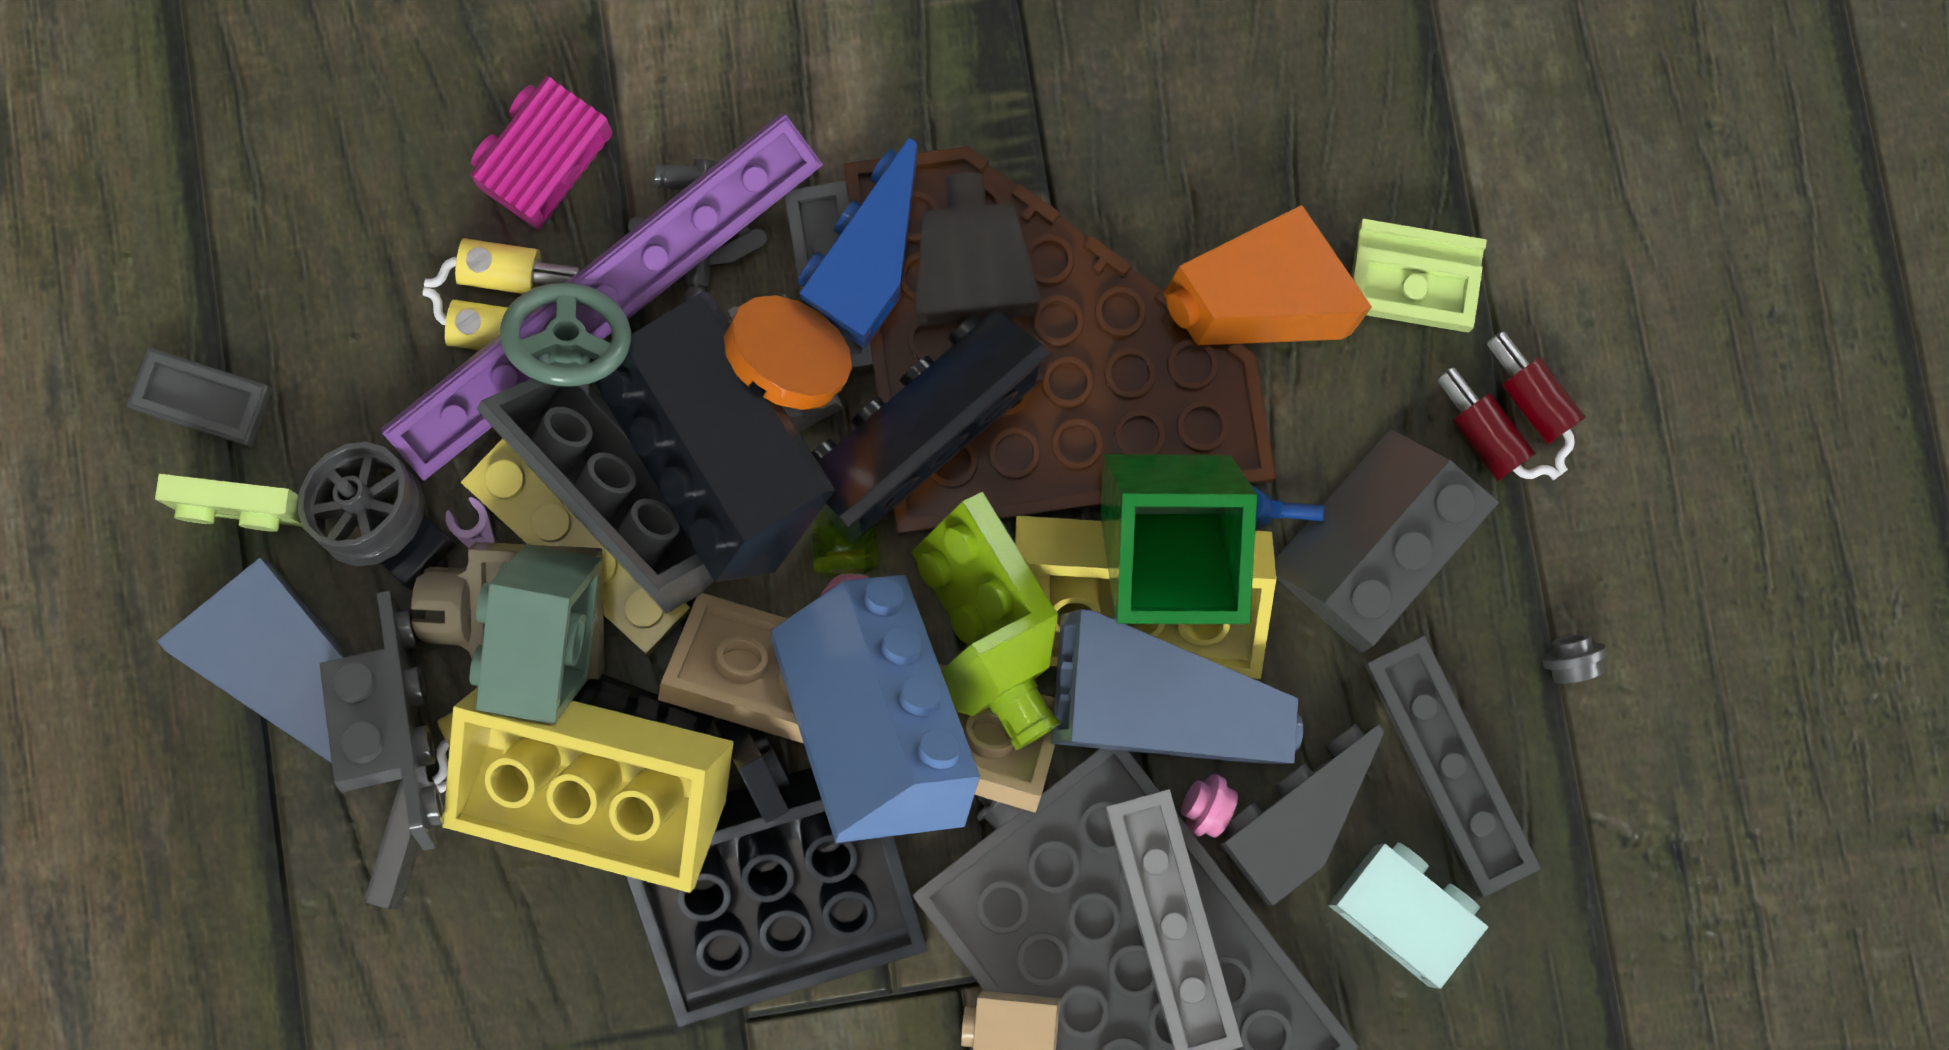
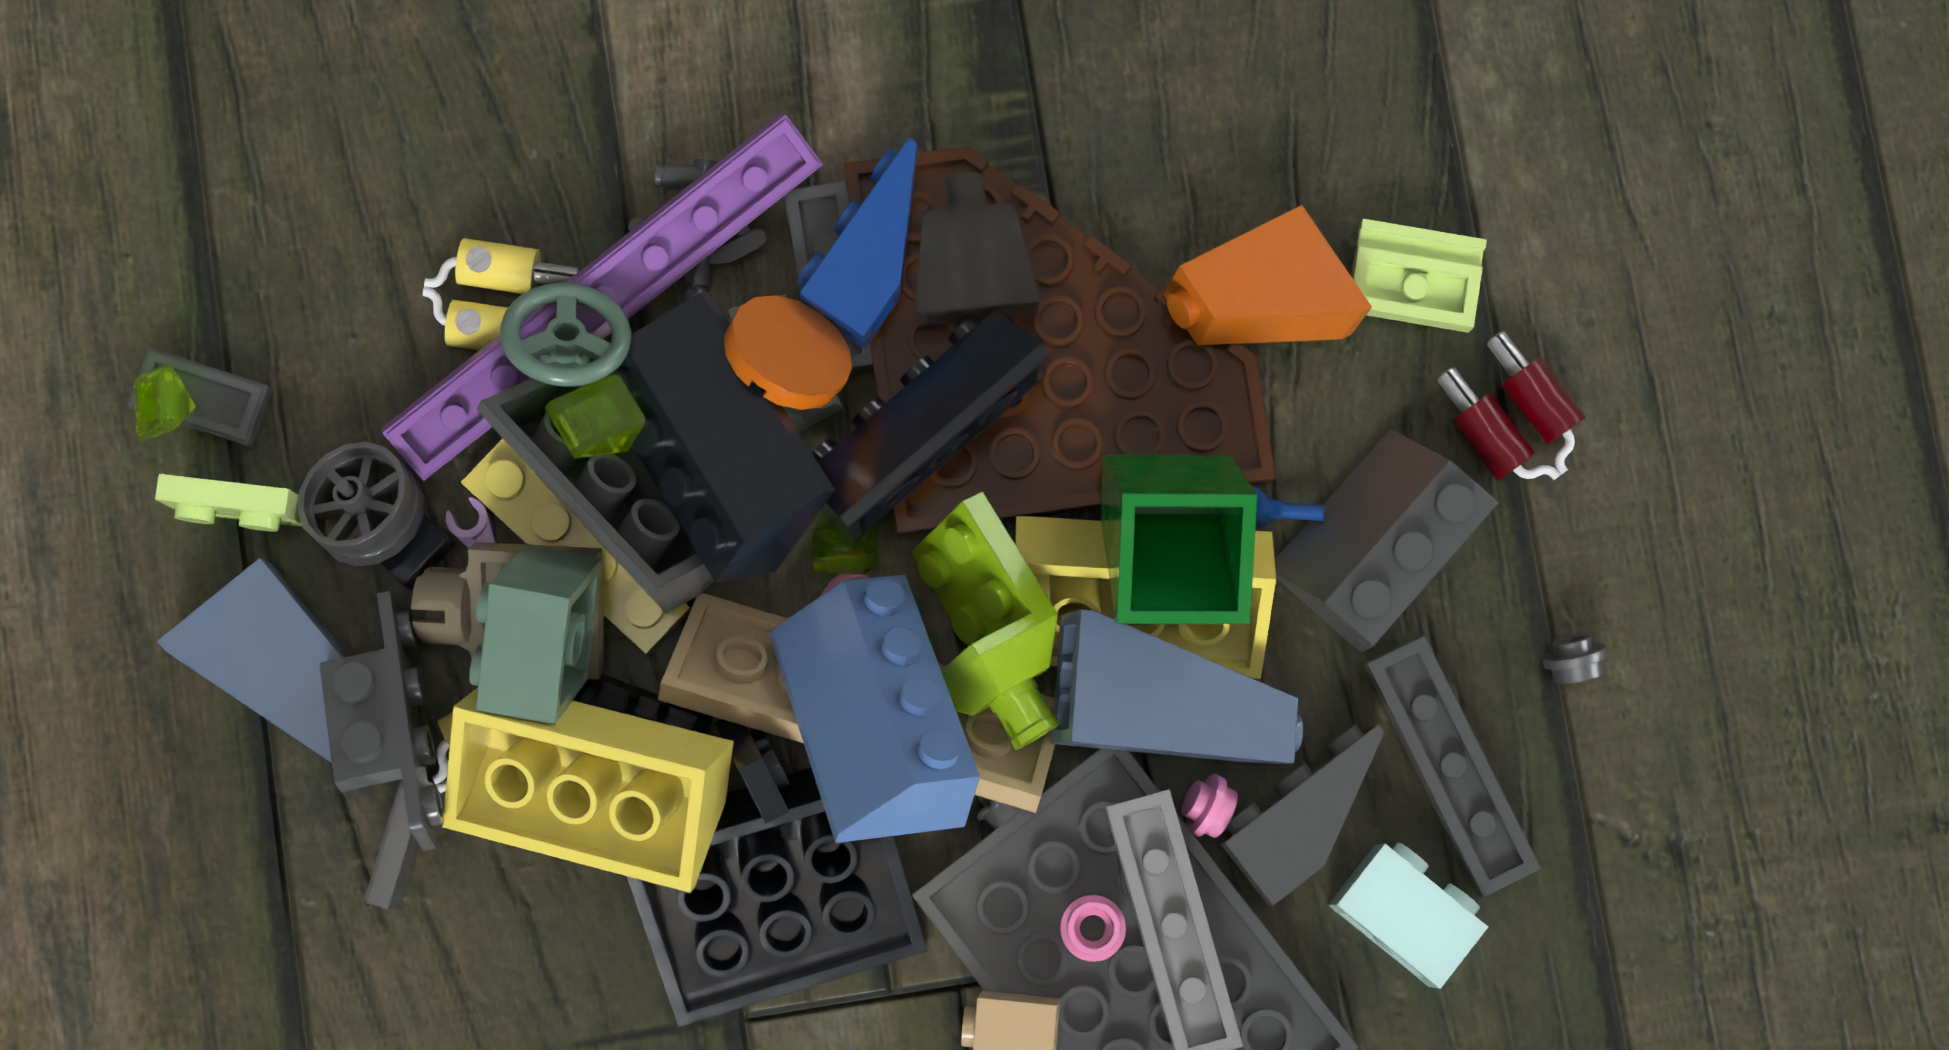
(160, 403): none -> clear neon green slope
(540, 151): dark pink brick -> none
(597, 418): none -> clear neon green slope
(1114, 928): none -> bright pink plate

